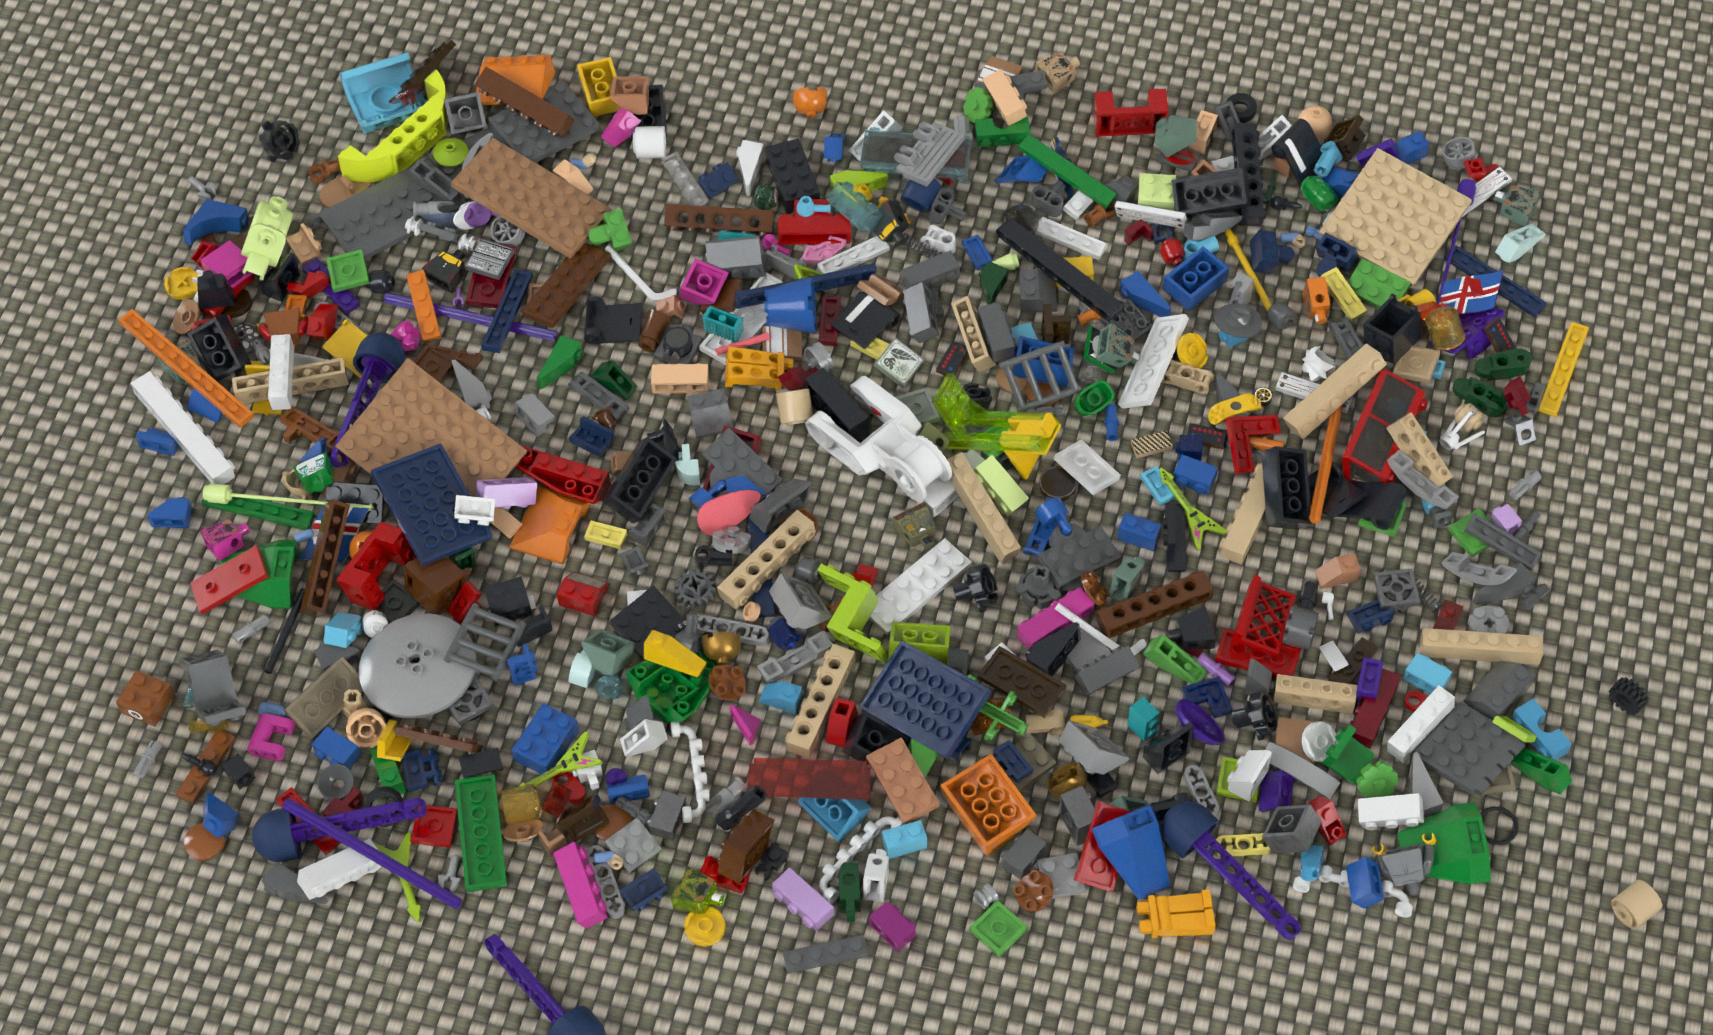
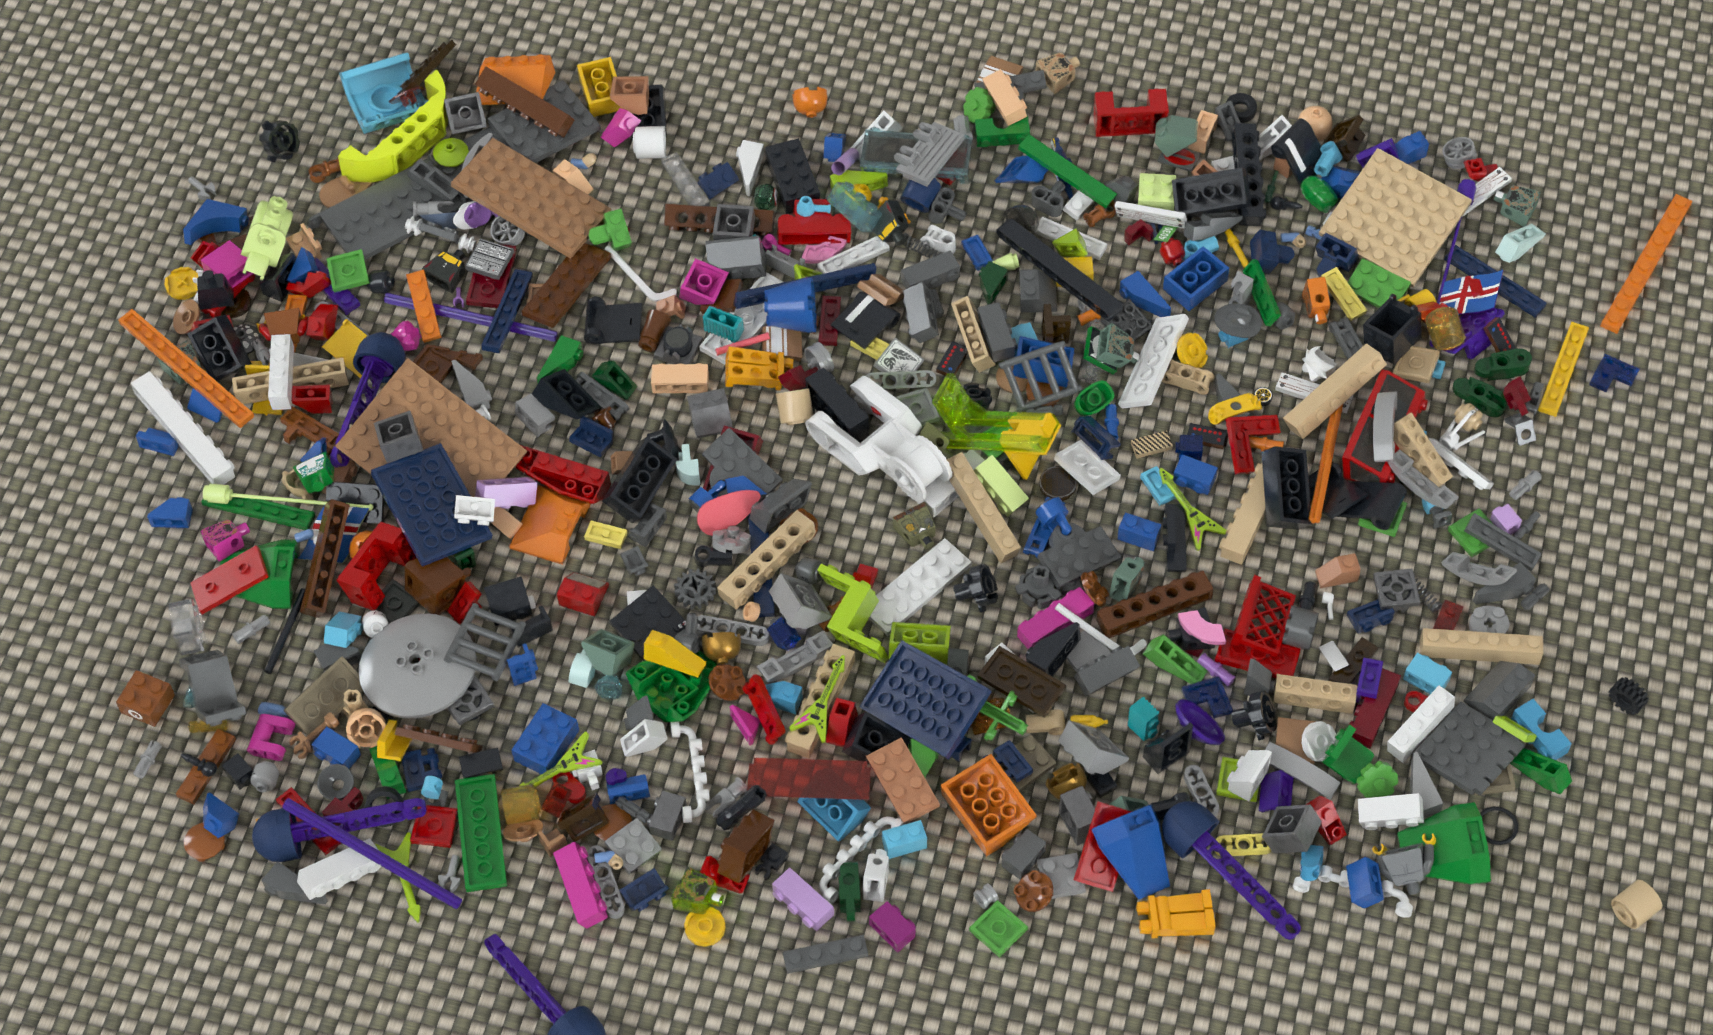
(187, 626): none -> clear brick
(265, 776): none -> light grey head
(303, 264): none -> blue slope
(313, 398): none -> red slope
(329, 721): none -> medium nougat bar
(398, 436): none -> flat silver brick
(433, 789): none -> medium azure leg
(565, 395): none -> black slope
(733, 221): none -> flat silver brick
(764, 708): none -> red plate
(817, 712): none -> lime piece
(845, 161): none -> lavender piece
(900, 379): none -> light grey beam
(1071, 244): none -> lime slope
(1099, 432): none -> dark blue window
(1165, 233): none -> bright green sticker
(1201, 629): none -> bright pink tile
(1262, 293): none -> green tile
(1384, 426): none -> light grey slope
(1465, 469): none -> white plate
(1610, 369): none -> clear blue plate
(1646, 264): none -> orange plate

